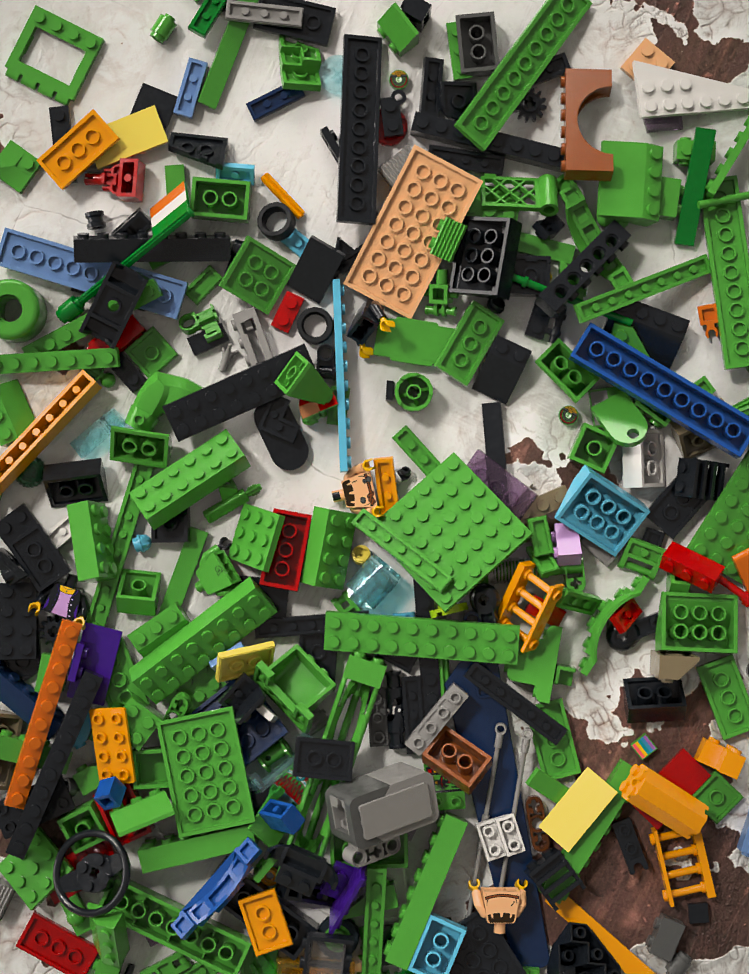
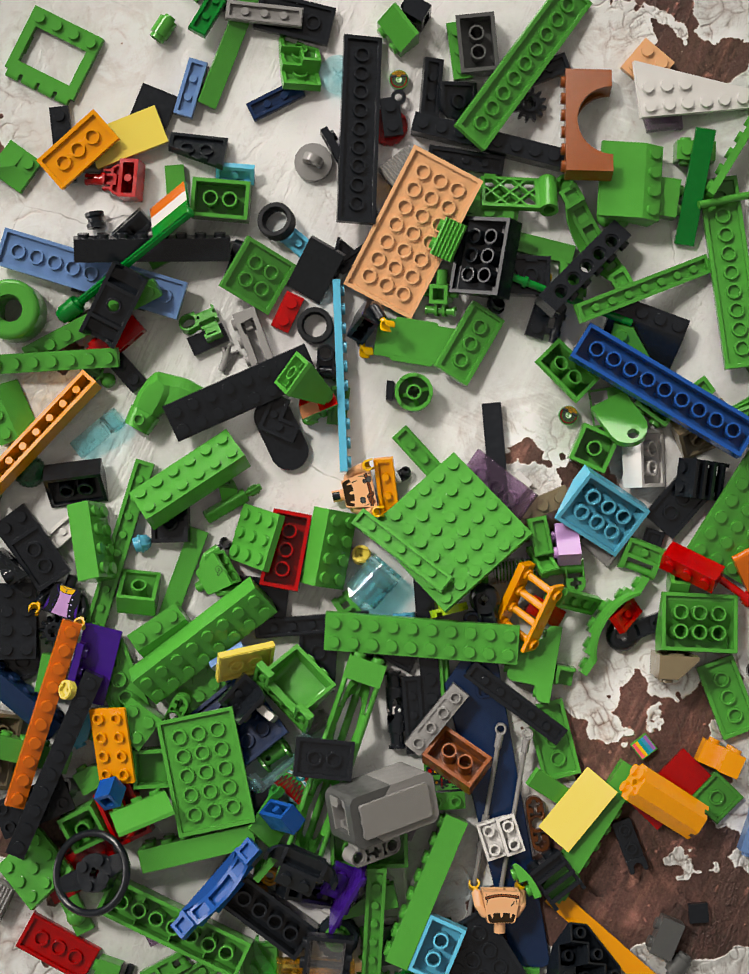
(67, 690): none -> light yellow tile
(110, 936): bright green slope -> none
(140, 447): bright green slope -> none
(151, 352): bright green tile -> none
(203, 285): bright green tile -> none
(265, 922): light orange tile -> none
(282, 195): light orange axle -> none
(313, 162): none -> light grey tile
(378, 729): dark grey tile -> none
(501, 369): black slope -> none
(521, 875): none -> bright green slope
(548, 227): black bracket -> none
(653, 700): black slope -> none
(702, 867): light orange fence -> none
(708, 317): orange plate -> none

